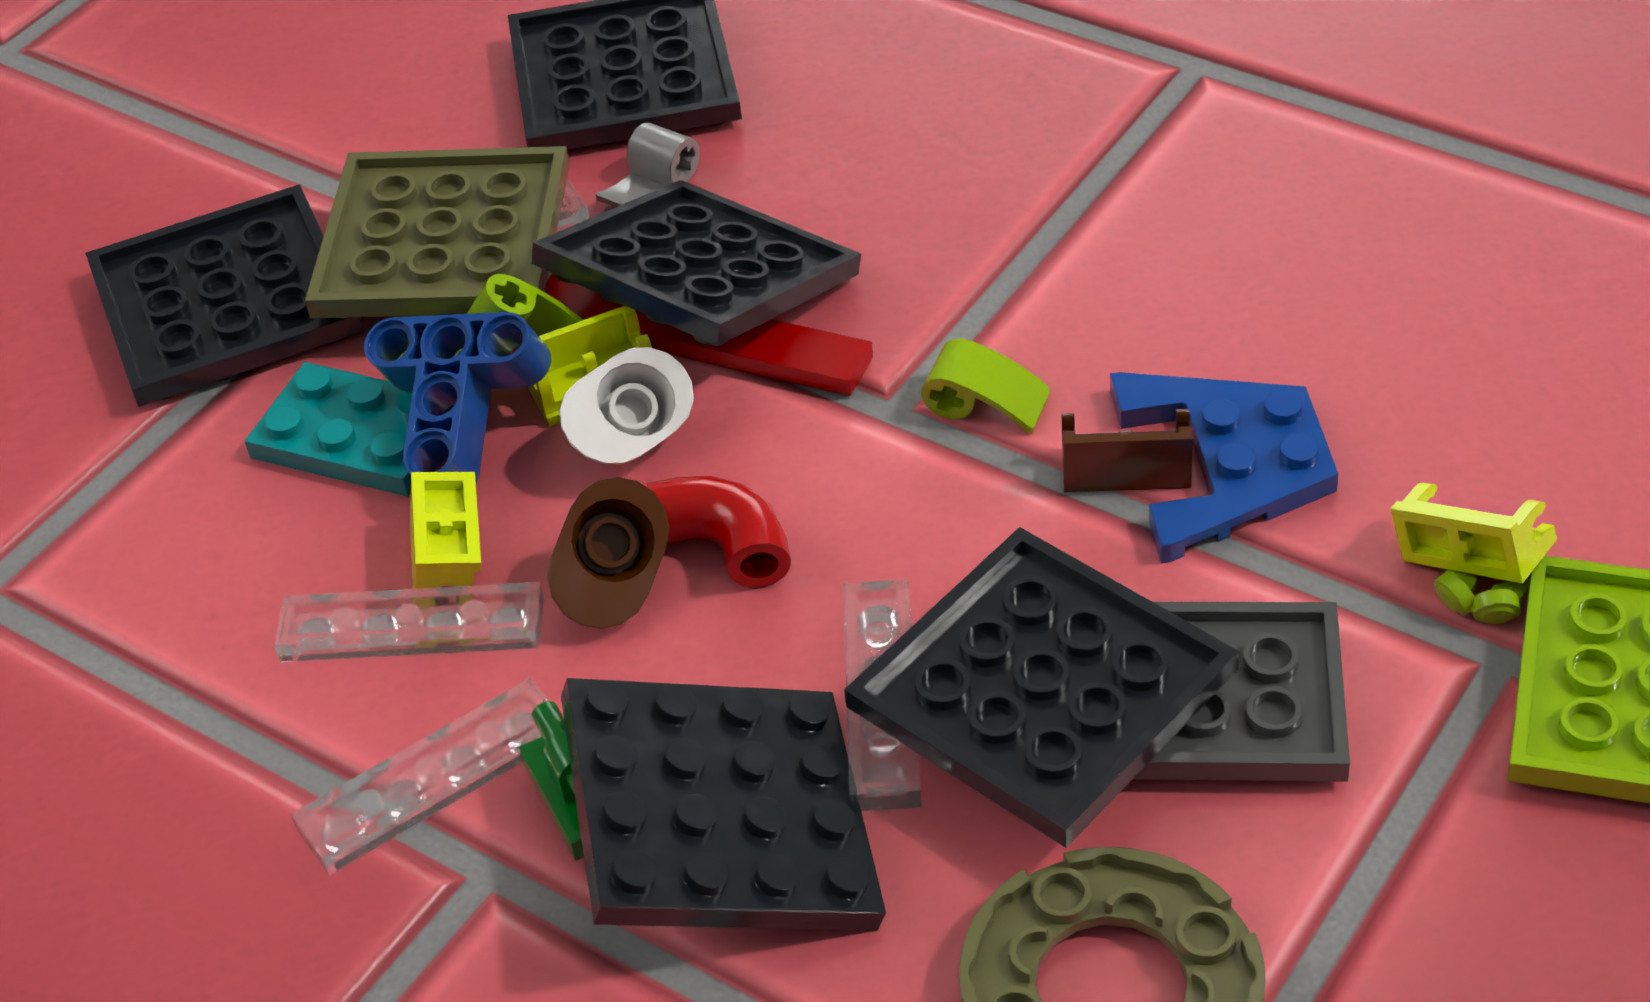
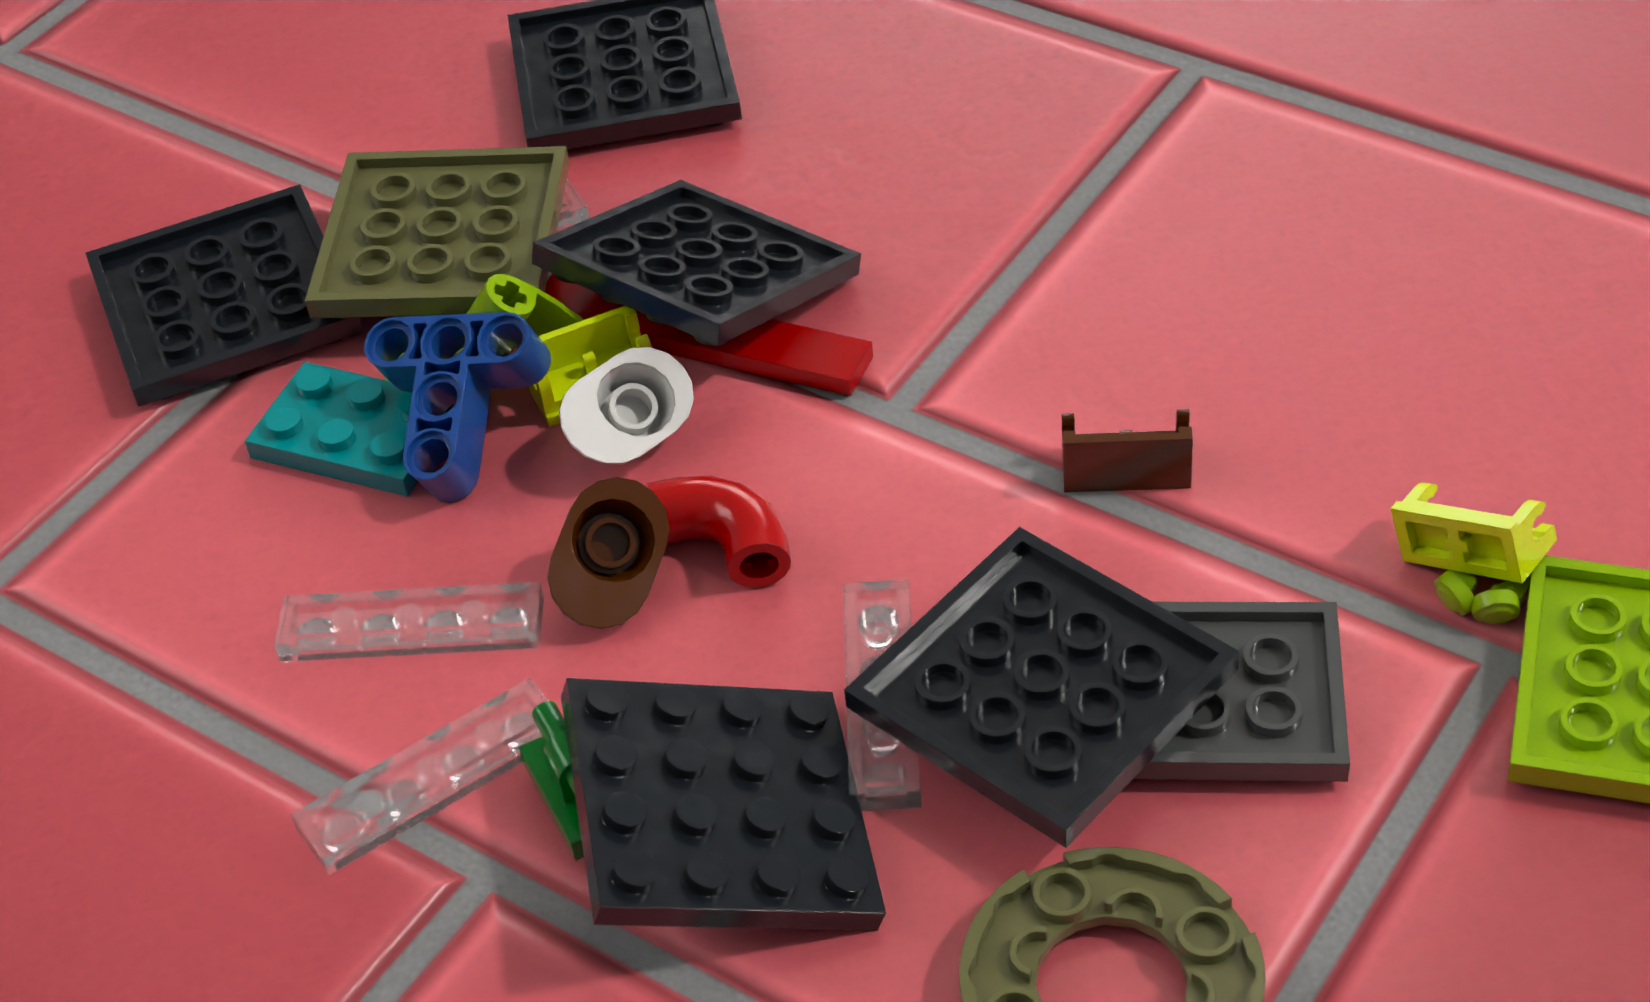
(444, 529): neon yellow hinge -> none
(655, 160): light grey panel -> none
(974, 372): lime panel -> none
(1253, 444): blue wing -> none

